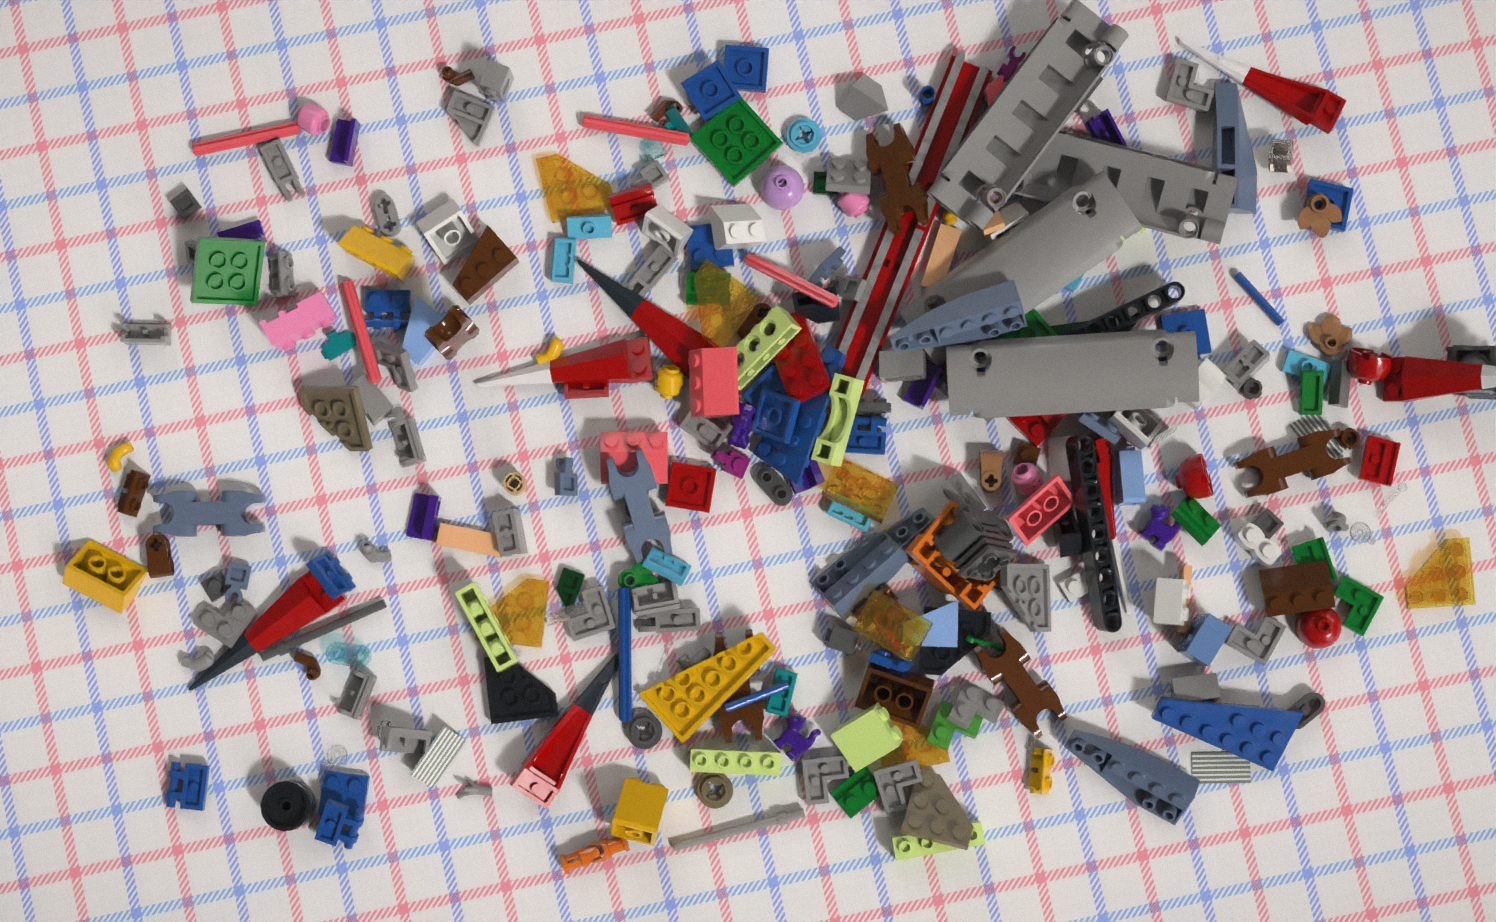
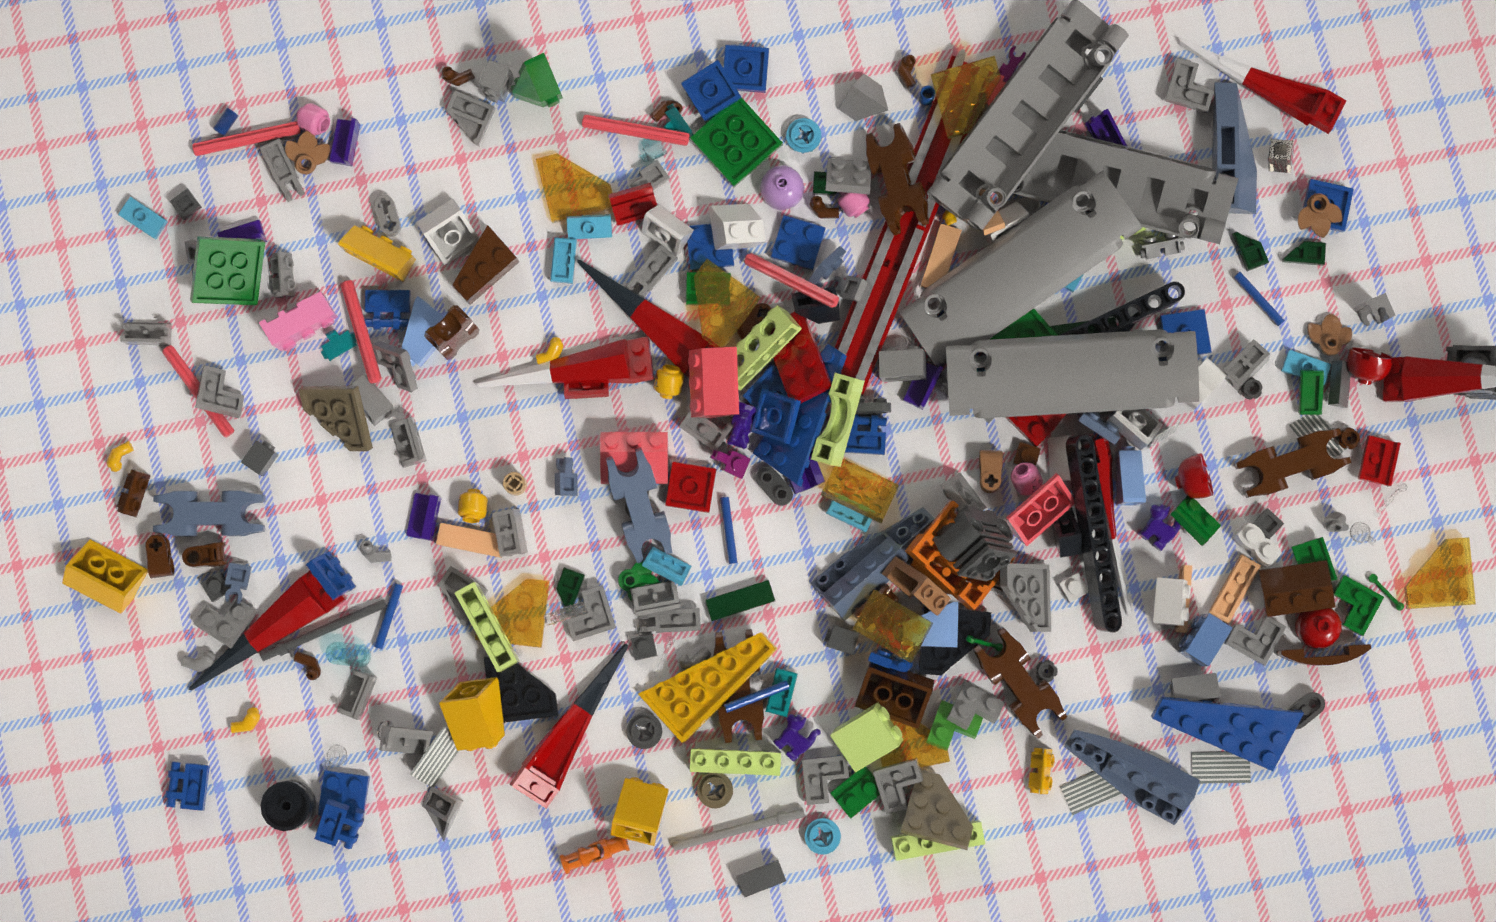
(143, 218): none -> medium azure plate
(193, 385): none -> coral axle
(209, 555): none -> reddish brown piece
(213, 397): none -> light grey plate
(225, 125): none -> blue piece
(248, 723): none -> yellow arm
(260, 457): none -> dark grey brick
(307, 148): none -> medium nougat plate
(388, 616): none -> blue bar
(442, 809): none -> light grey slope
(451, 583): none -> light grey wing
(472, 506): none -> yellow head
(474, 714): none -> yellow slope
(475, 789): light grey bar -> none
(537, 83): none -> green wedge
(624, 654): blue axle -> none
(644, 647): none -> dark grey plate
(728, 528): none -> blue bar
(740, 600): none -> dark green tile
(761, 878): none -> dark grey slope
(798, 242): none -> blue plate
(819, 846): none -> medium azure gear
(821, 209): none -> reddish brown arm
(905, 69): none -> reddish brown arm
(916, 584): none -> medium nougat panel
(964, 93): none -> clear yellow plate
(964, 319): sand blue wedge -> none
(1052, 670): none -> dark grey plate
(1087, 792): none -> light grey sticker
(1152, 244): none -> light grey hinge
(1234, 589): none -> light nougat tile
(1250, 251): none -> dark green tile
(1307, 253): none -> dark green tile
(1350, 653): none -> reddish brown slope
(1373, 578): none -> green hinge
(1378, 307): none -> light grey hinge

